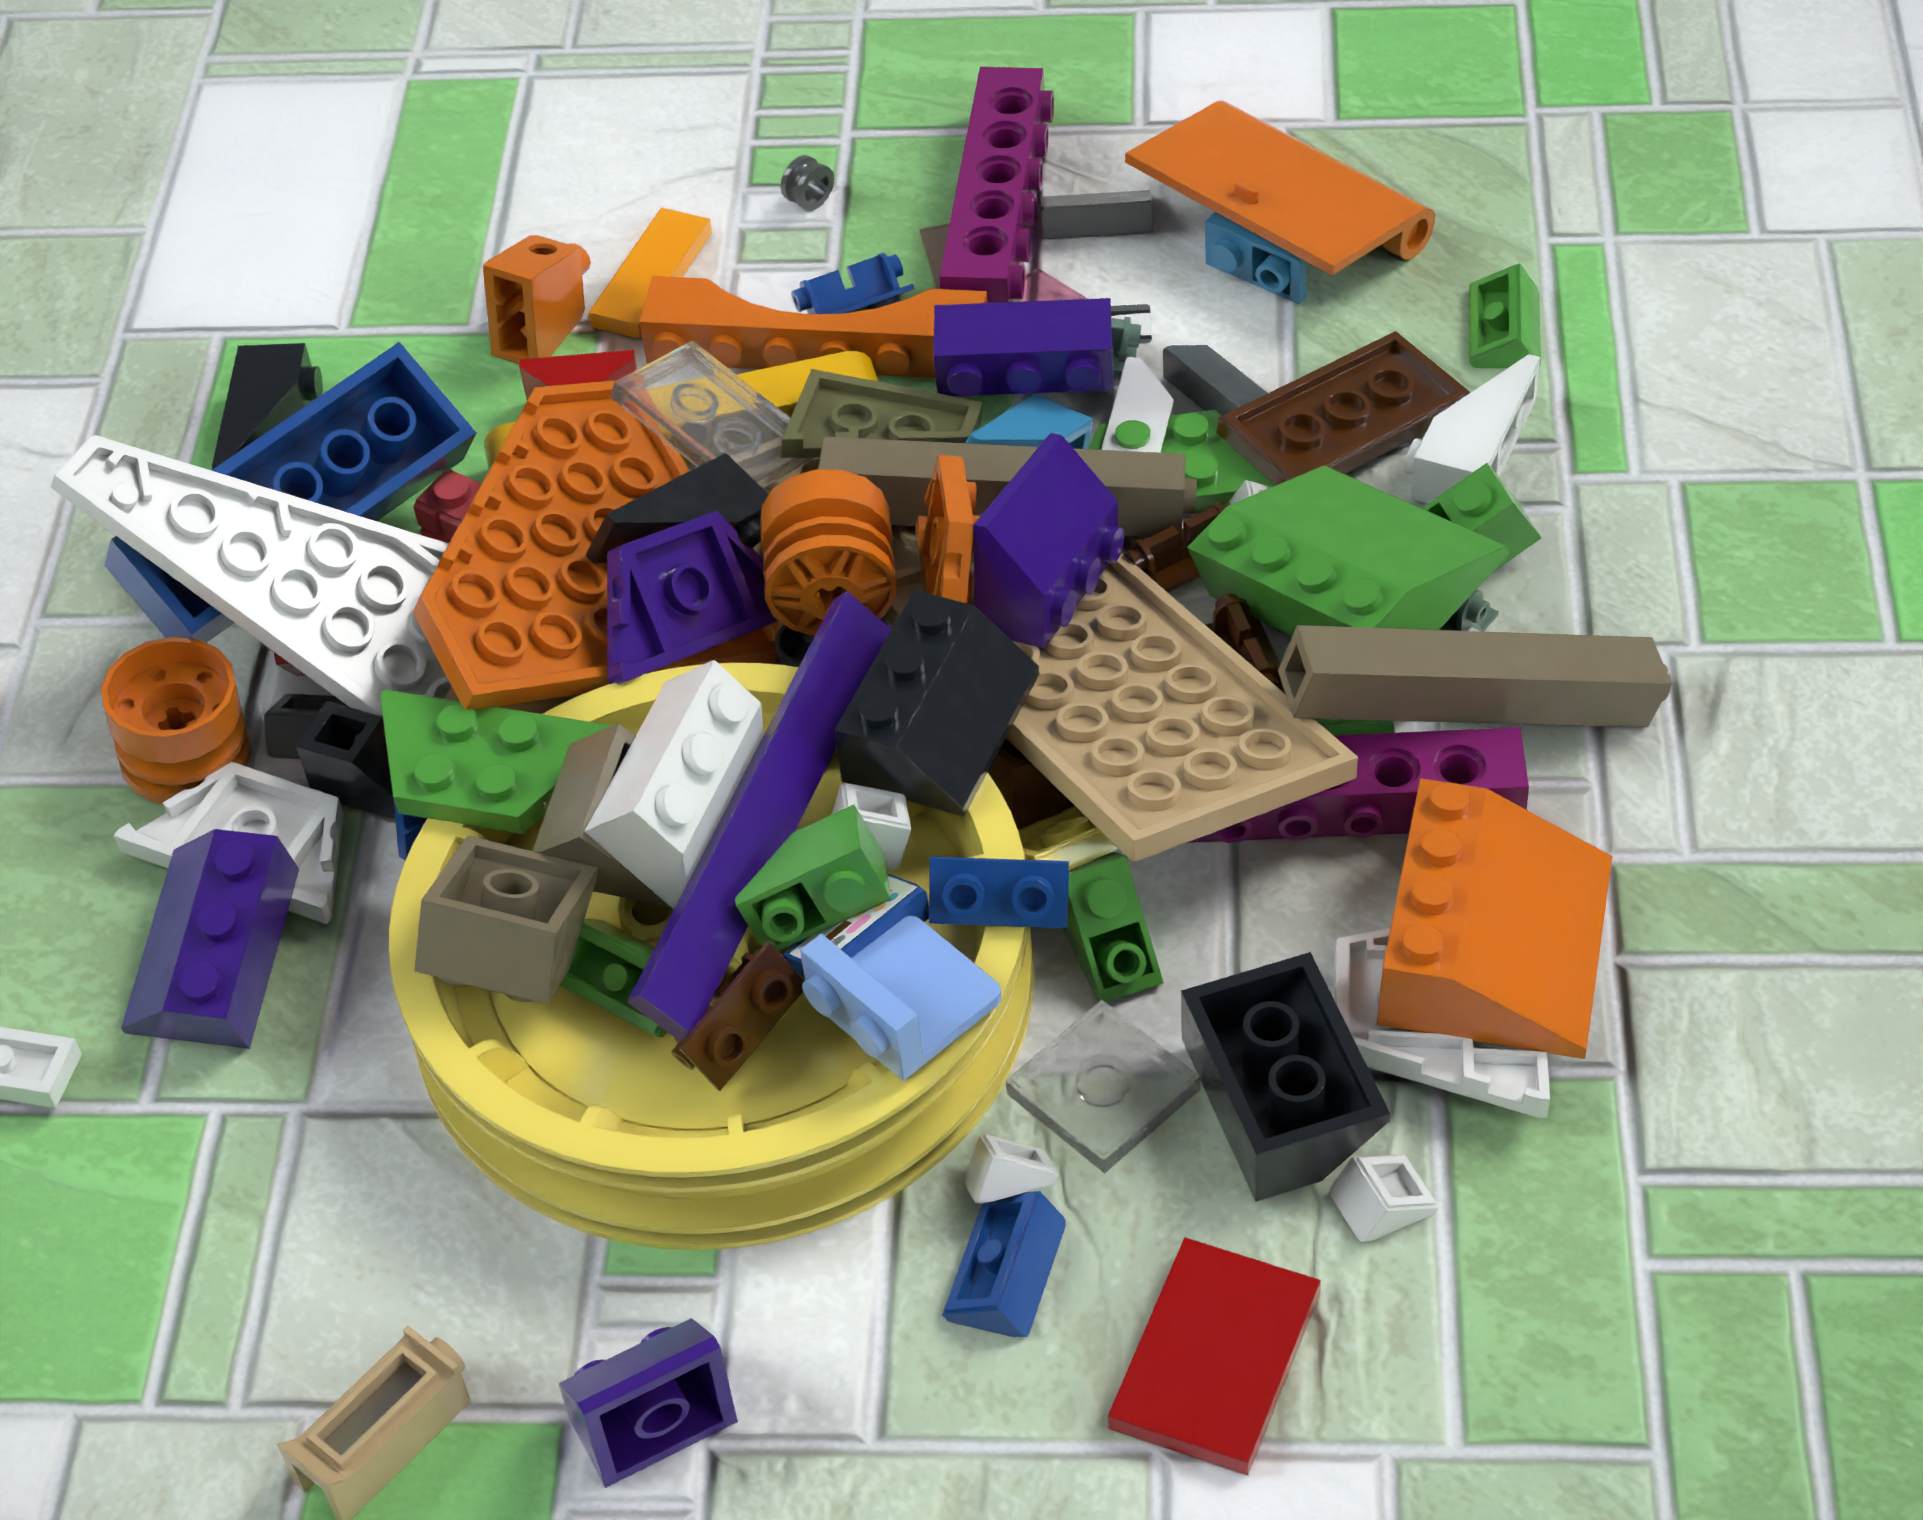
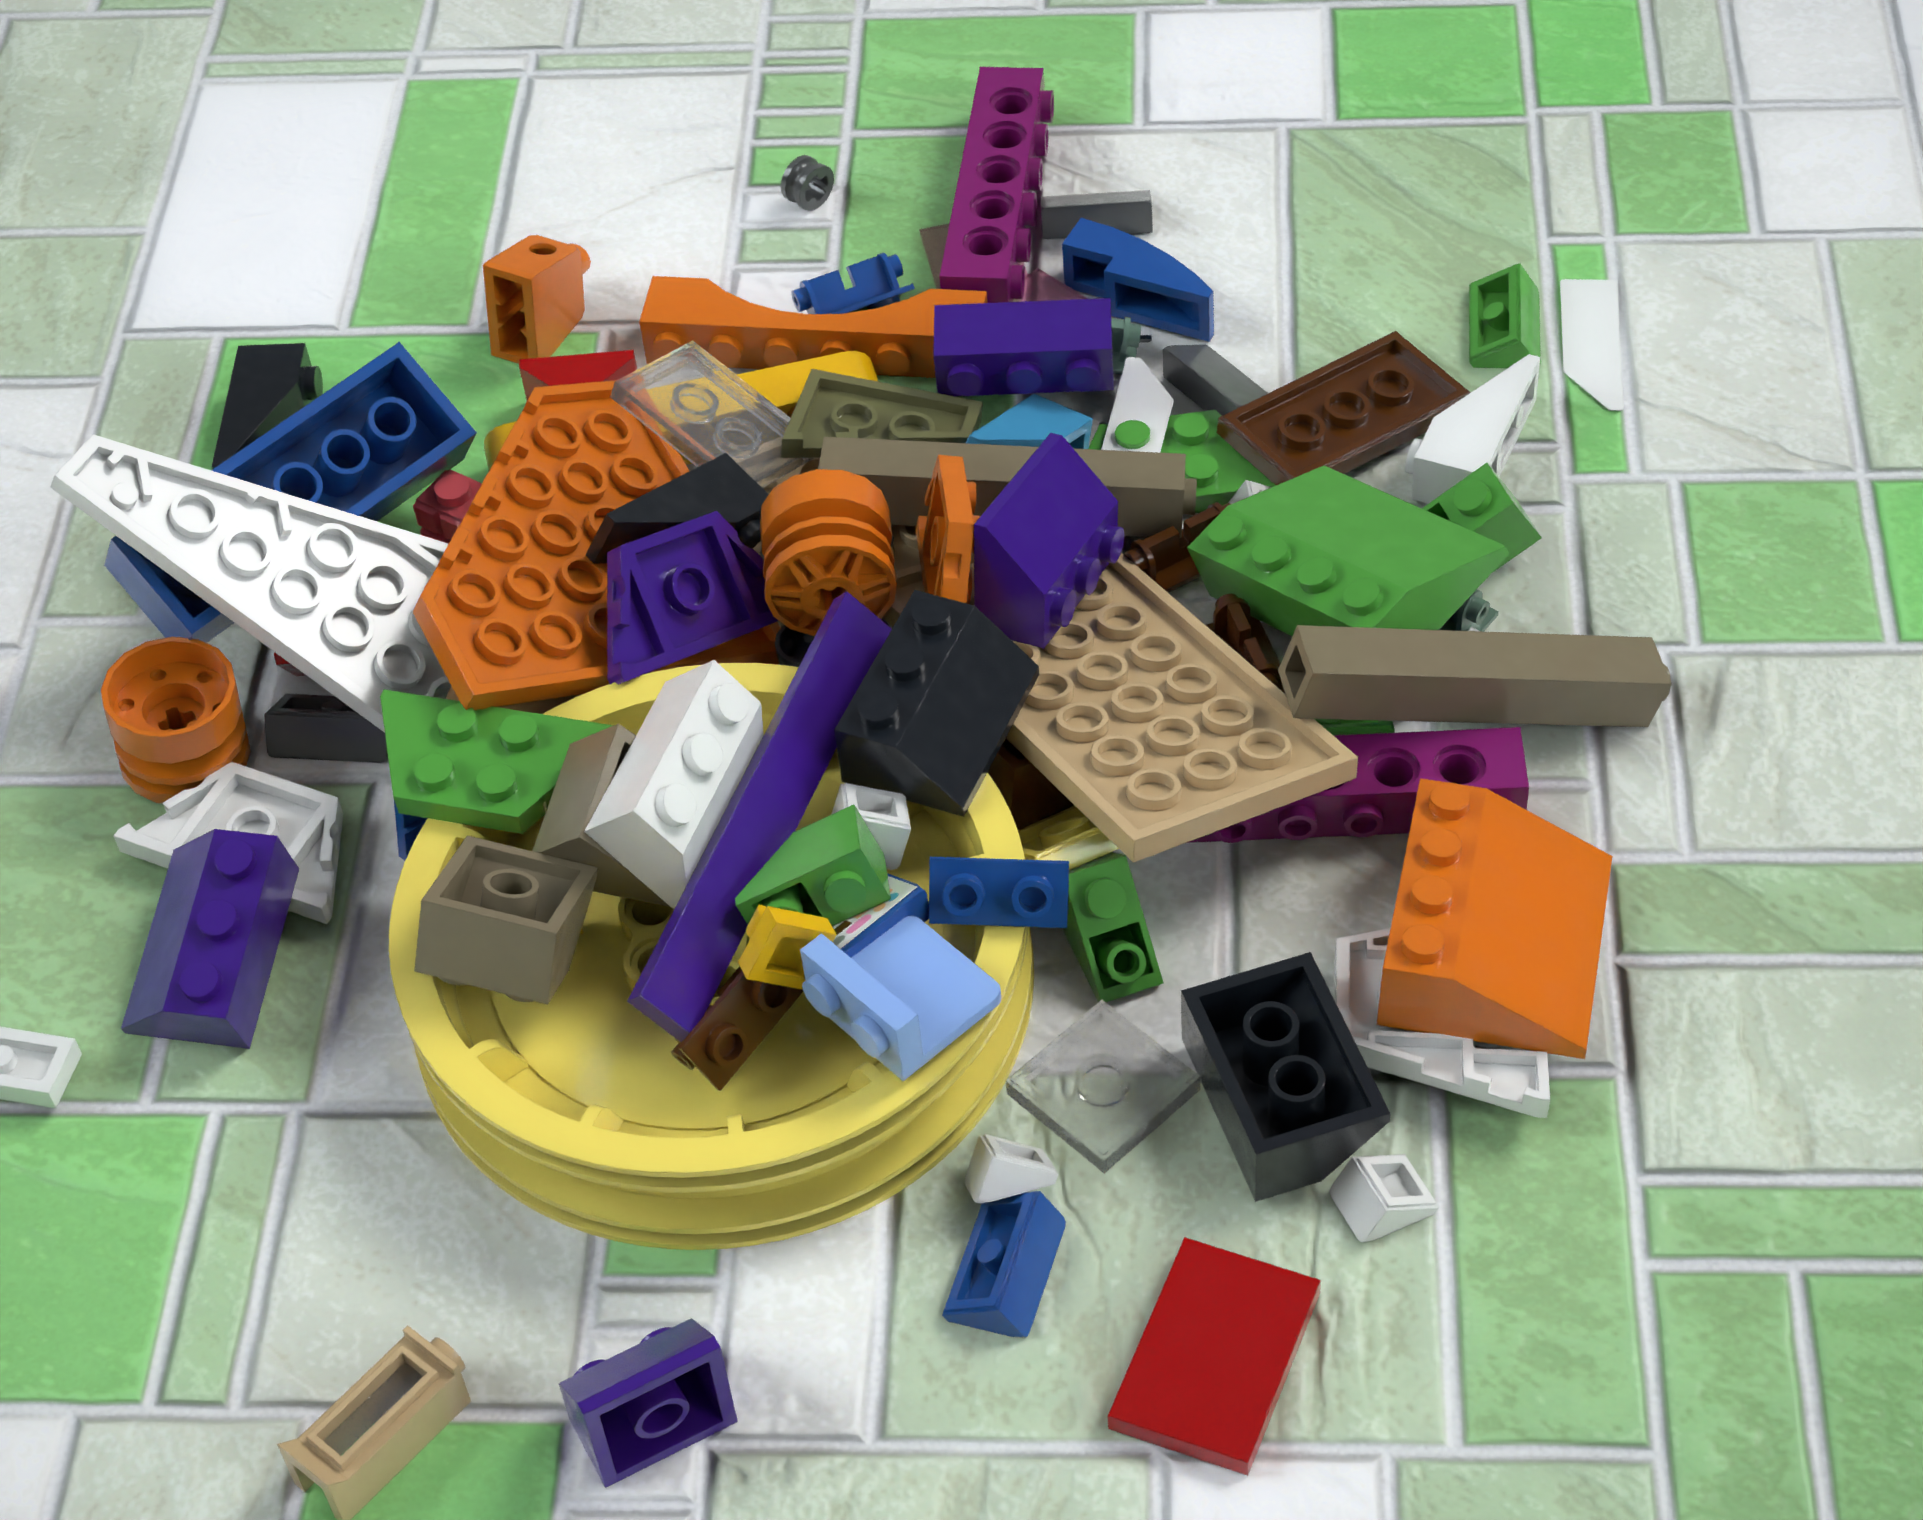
(349, 758): black slope -> none
(607, 970): bright green slope -> none
(662, 250): light orange tile -> none
(776, 943): none -> yellow tile
(1138, 279): none -> blue slope
(1254, 259): dark azure slope -> none
(1283, 188): orange door -> none
(1593, 338): none -> white sticker

